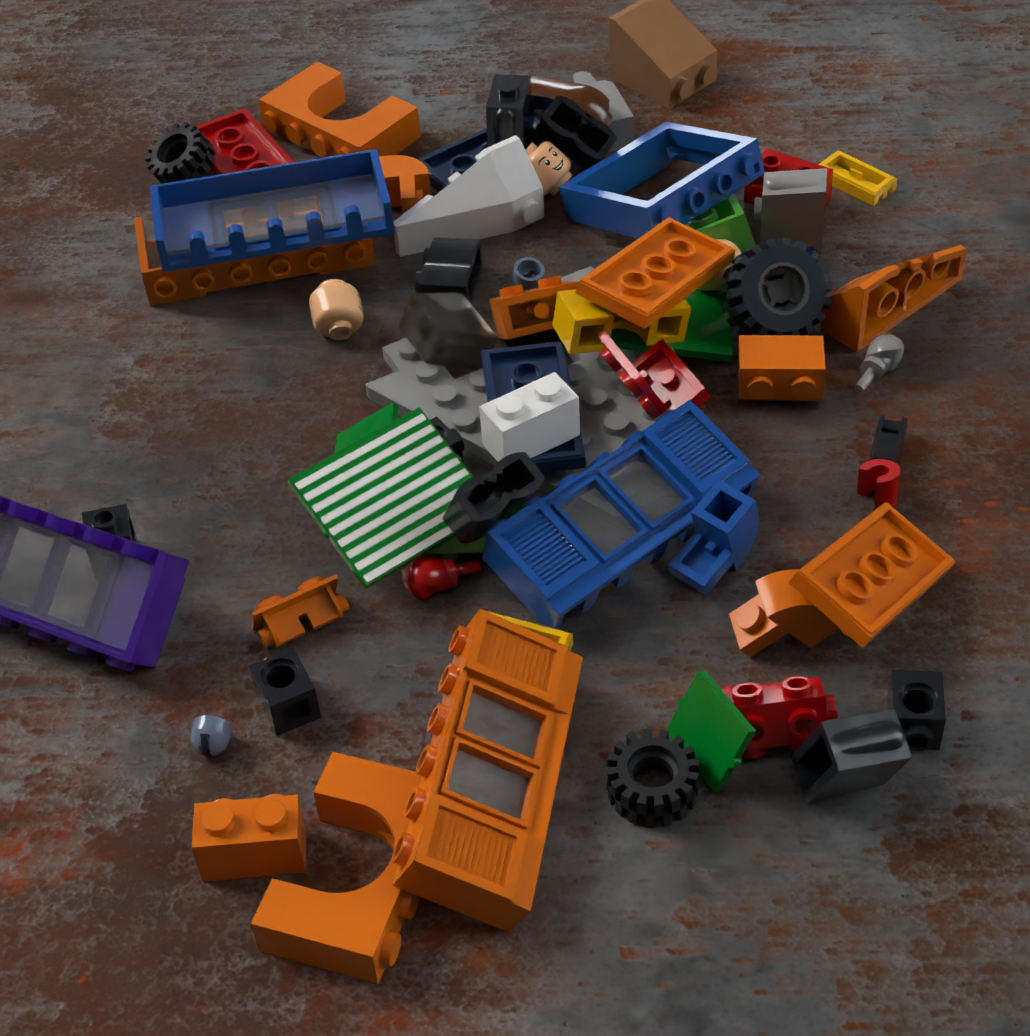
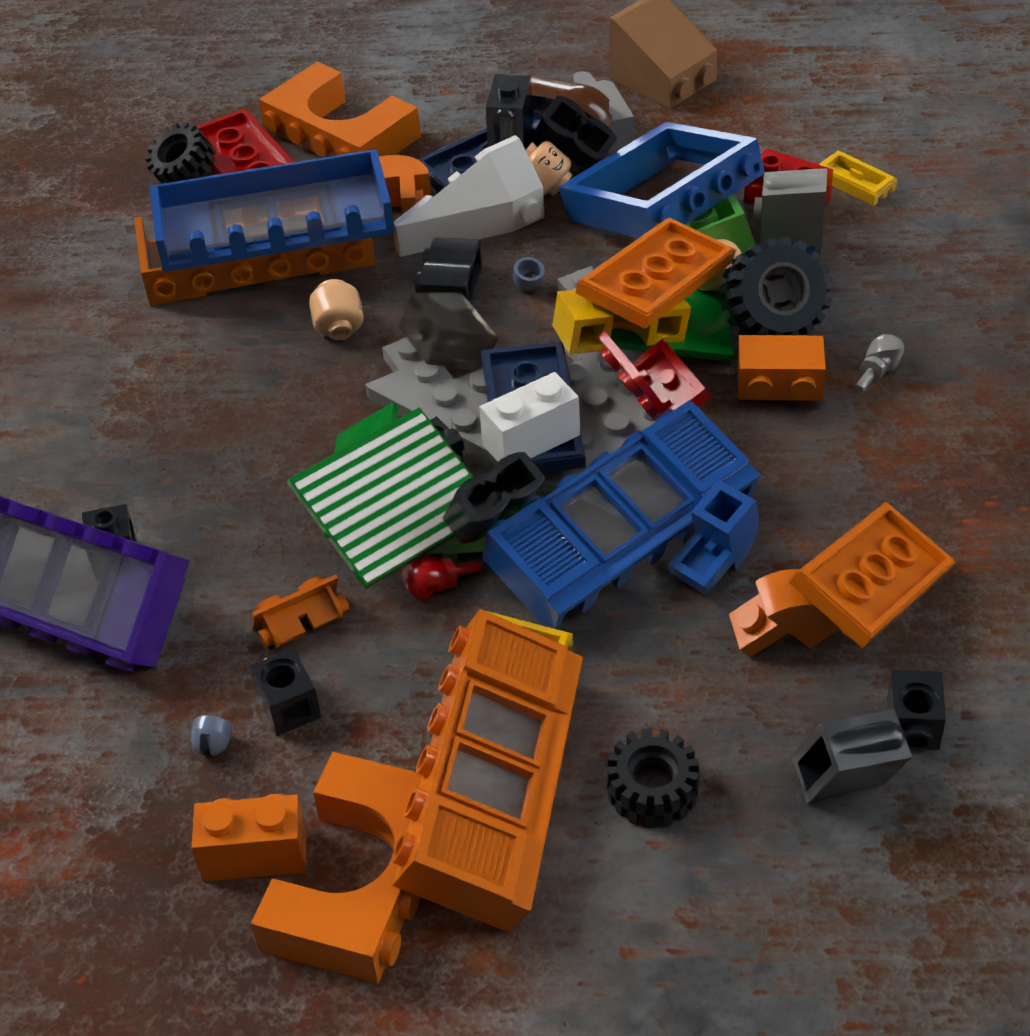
(528, 311): orange brick -> none
(712, 728): green piece -> none
(782, 711): red brick -> none
(883, 468): piece -> none
(889, 295): orange wedge -> none

